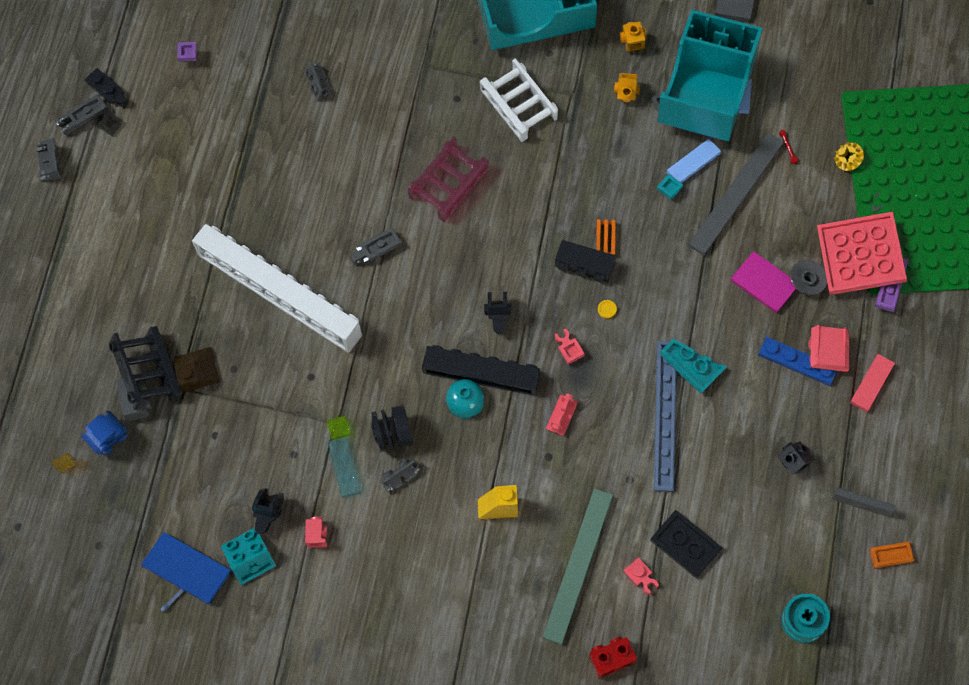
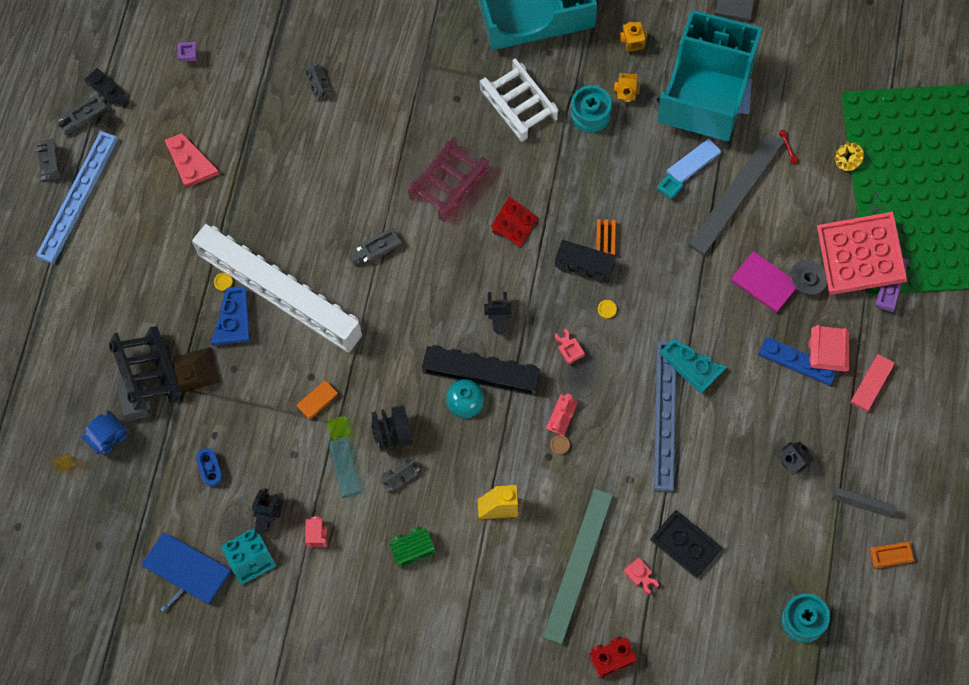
(76, 197): none -> light blue tile
(189, 161): none -> coral wing
(209, 468): none -> blue plate
(223, 281): none -> yellow piece
(233, 319): none -> blue wing
(317, 400): none -> orange tile
(412, 547): none -> green brick
(514, 222): none -> red hinge
(559, 445): none -> medium nougat piece
(591, 109): none -> teal wheel

